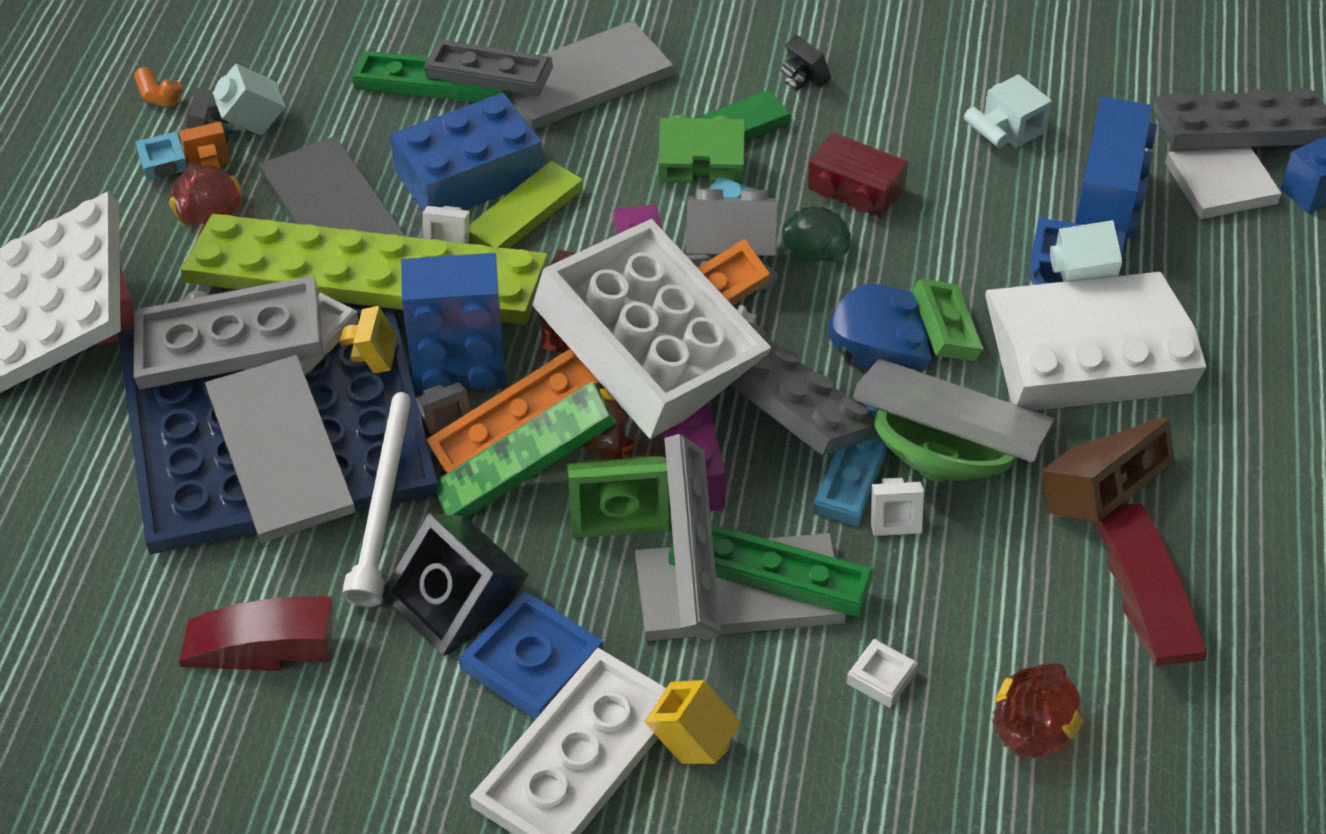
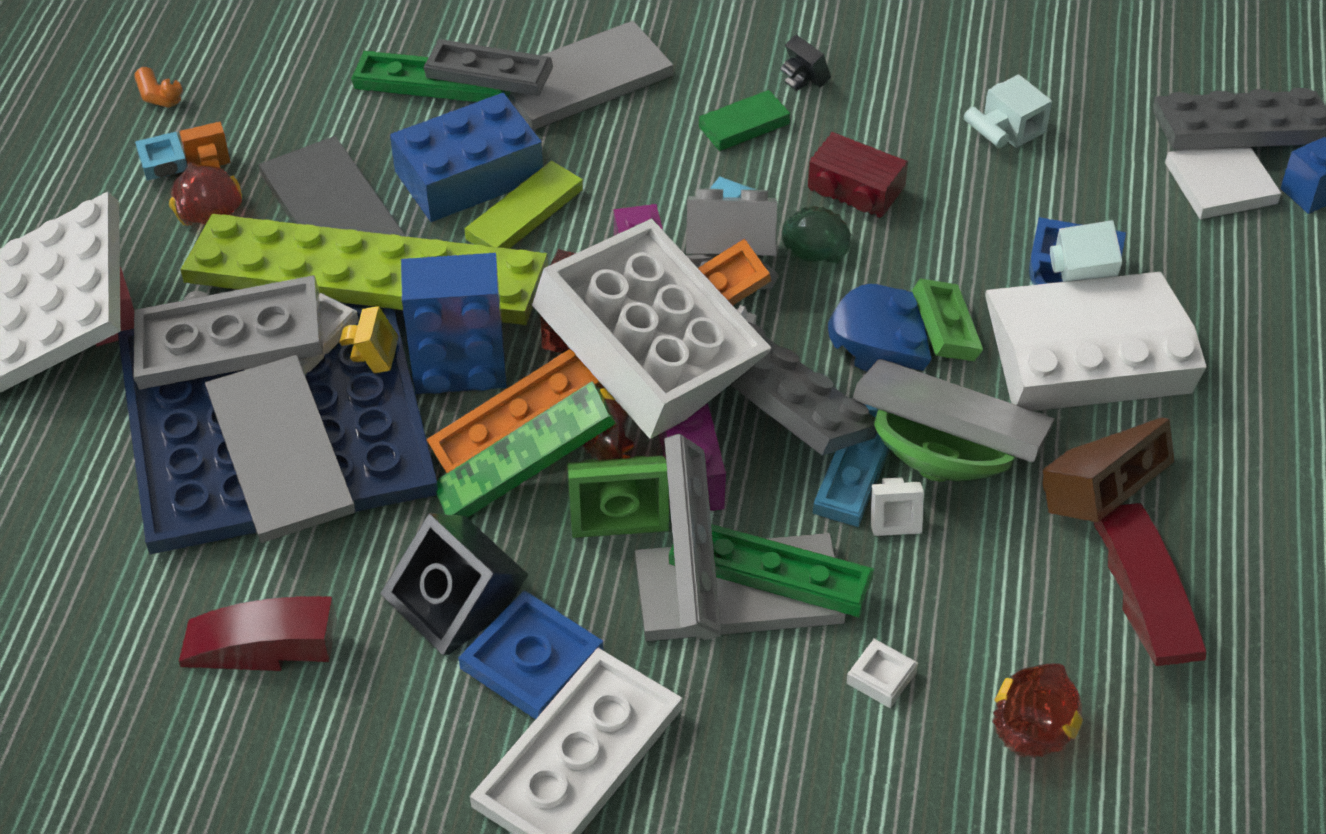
(201, 112): dark grey tile -> none
(248, 99): light aqua brick -> none
(364, 584): white piece -> none
(442, 407): dark grey tile -> none
(446, 224): white tile -> none
(693, 722): yellow brick -> none
(701, 148): bright green brick -> none
(1117, 165): blue brick -> none

